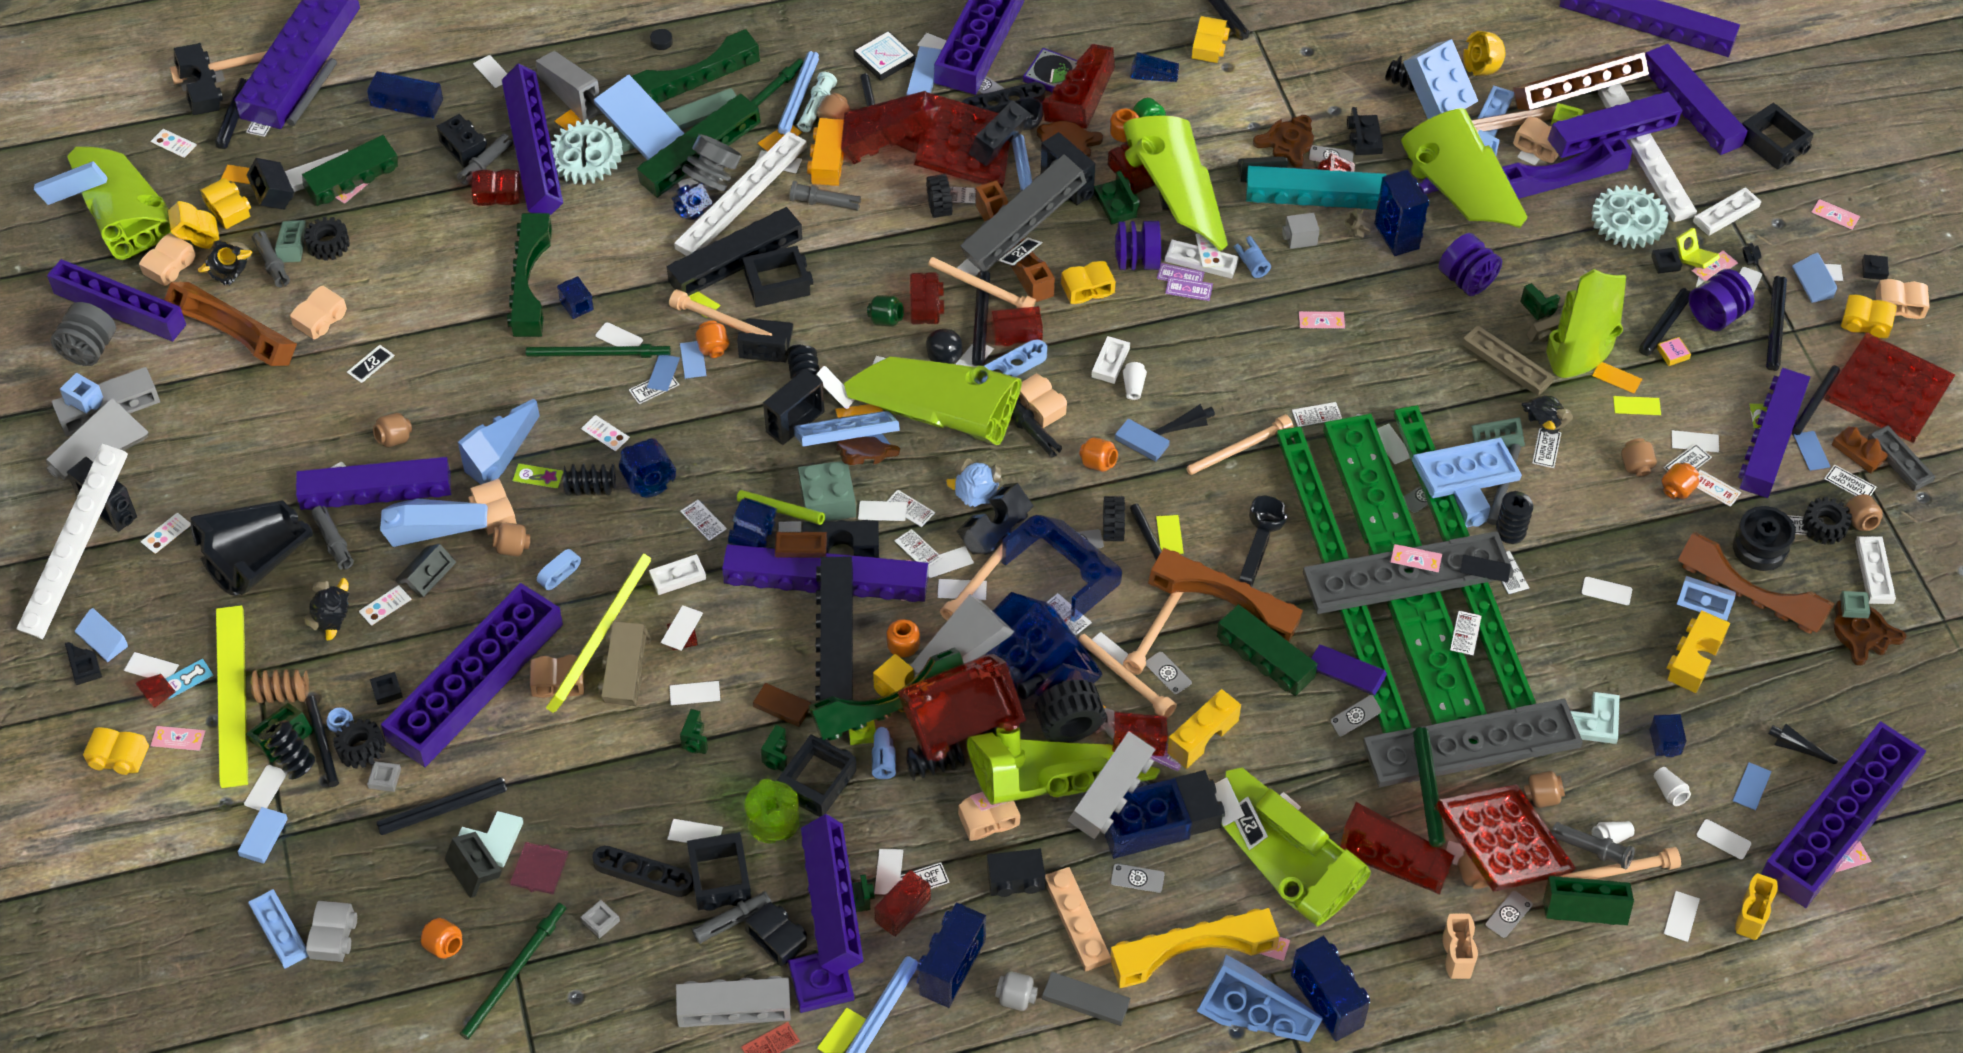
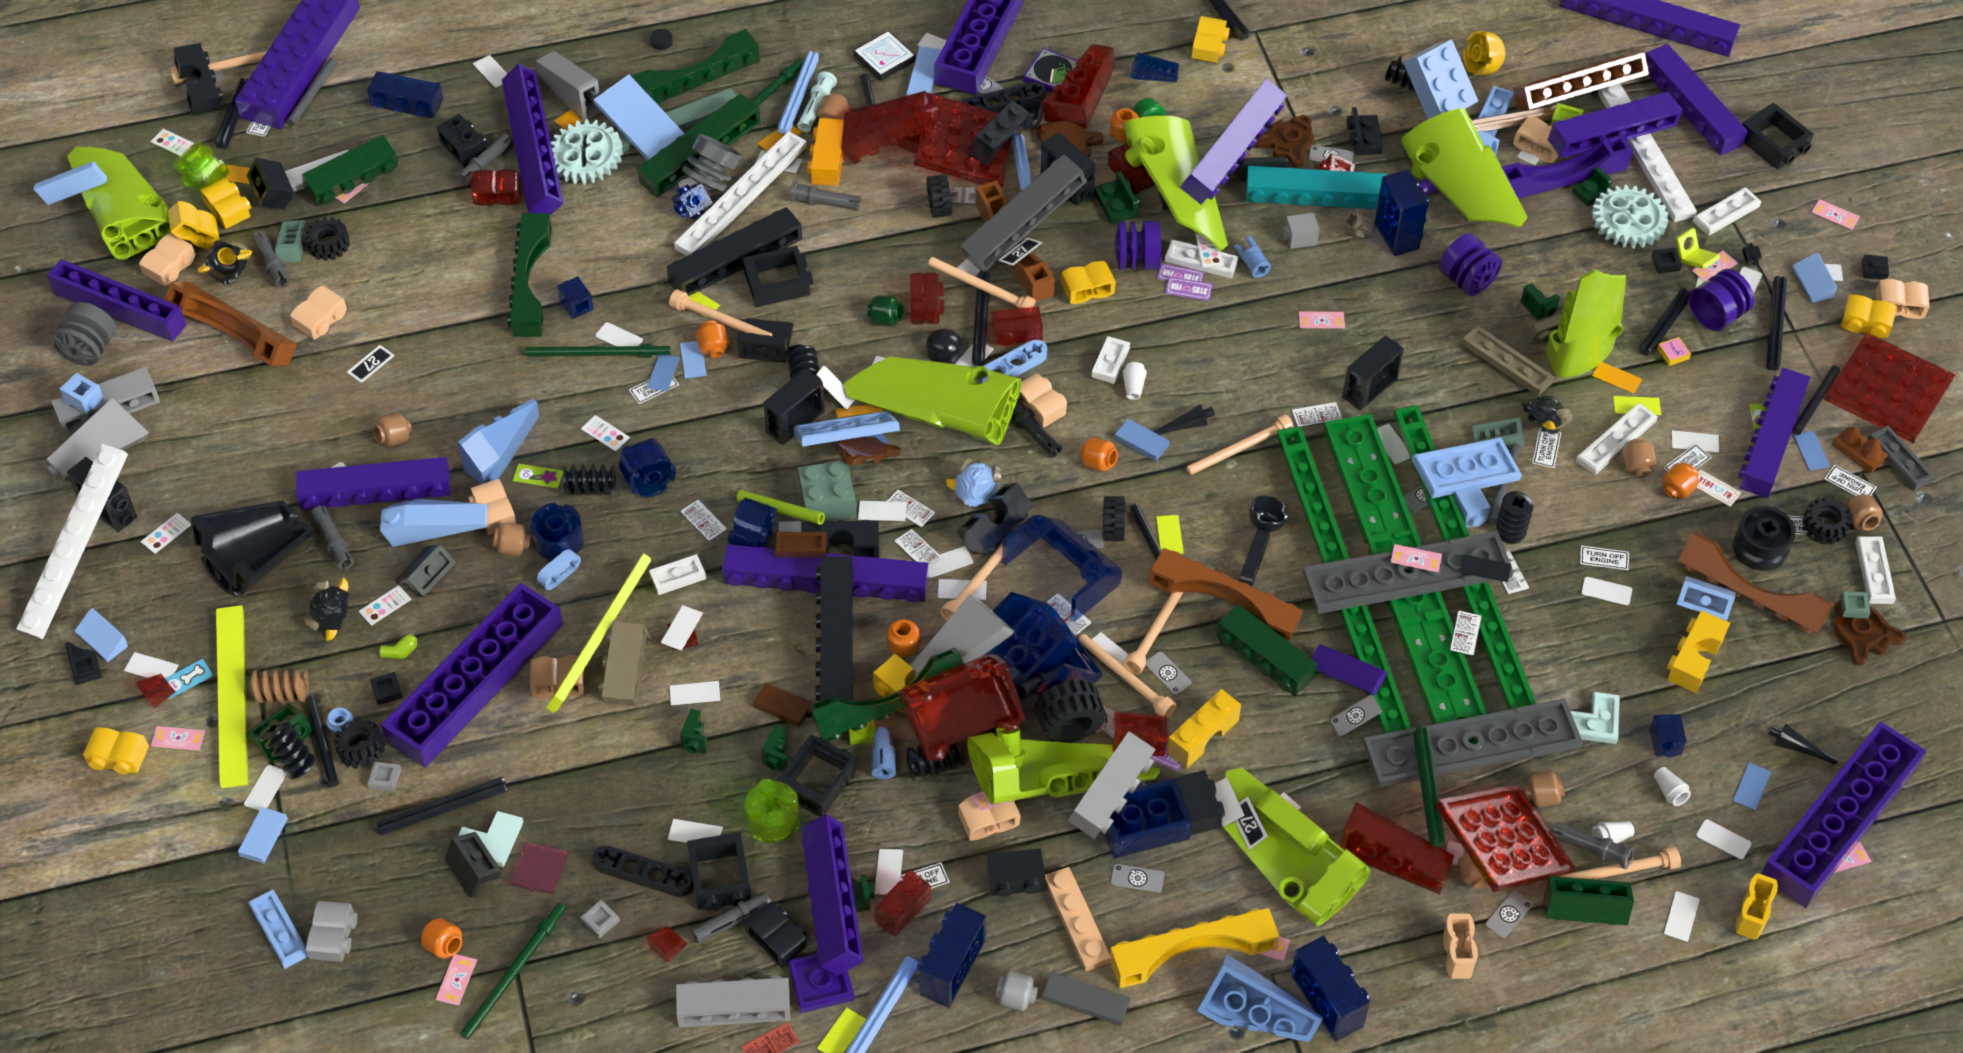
(200, 167): none -> clear neon green brick
(401, 649): none -> lime arm
(456, 979): none -> bright pink sticker
(556, 530): none -> clear blue brick
(666, 943): none -> clear red slope
(1234, 140): none -> brick
(1373, 372): none -> black window
(1591, 188): none -> dark green bracket
(1604, 557): none -> white sticker
(1612, 442): none -> white tile

